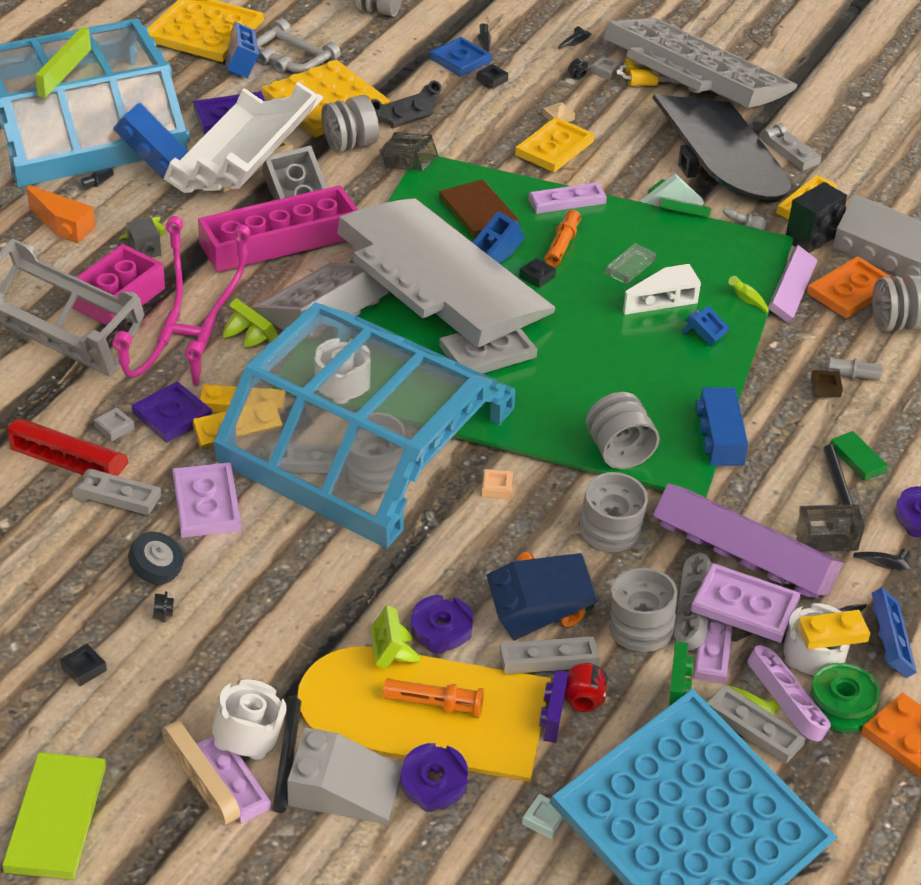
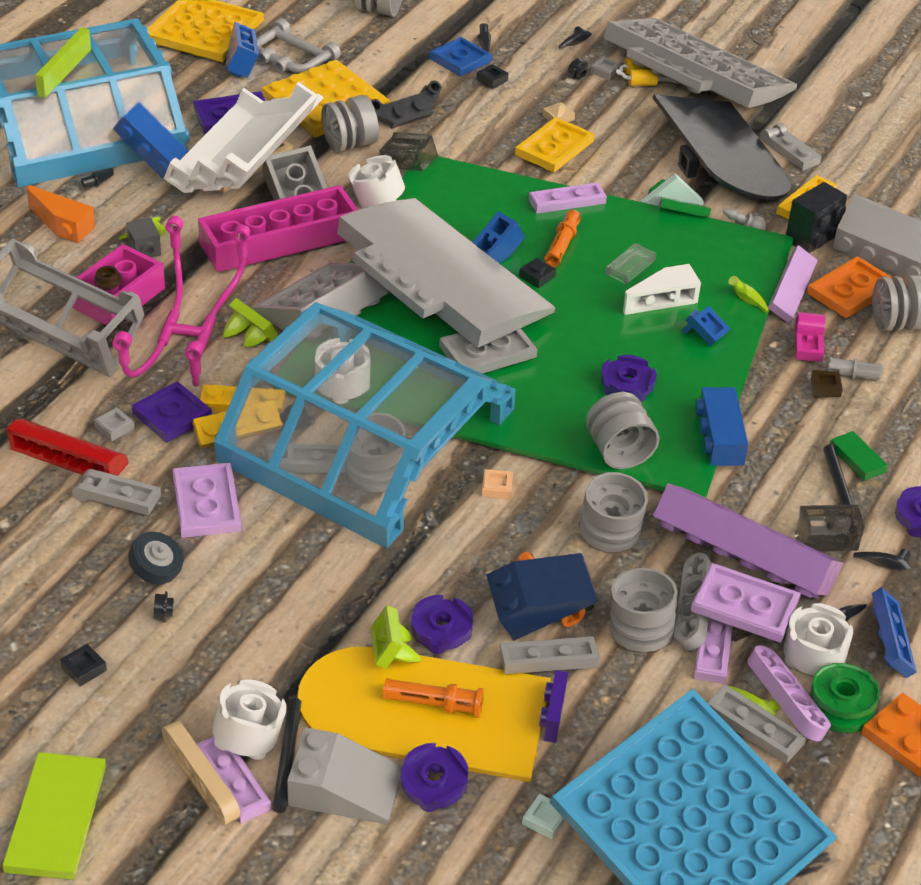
(107, 278): none -> dark brown plate
(376, 181): none -> white brick
(474, 205): reddish brown tile -> none
(586, 687): red head -> none
(615, 380): none -> dark purple plate
(681, 668): green plate -> none
(809, 336): none -> dark pink plate
(833, 629): yellow plate -> none

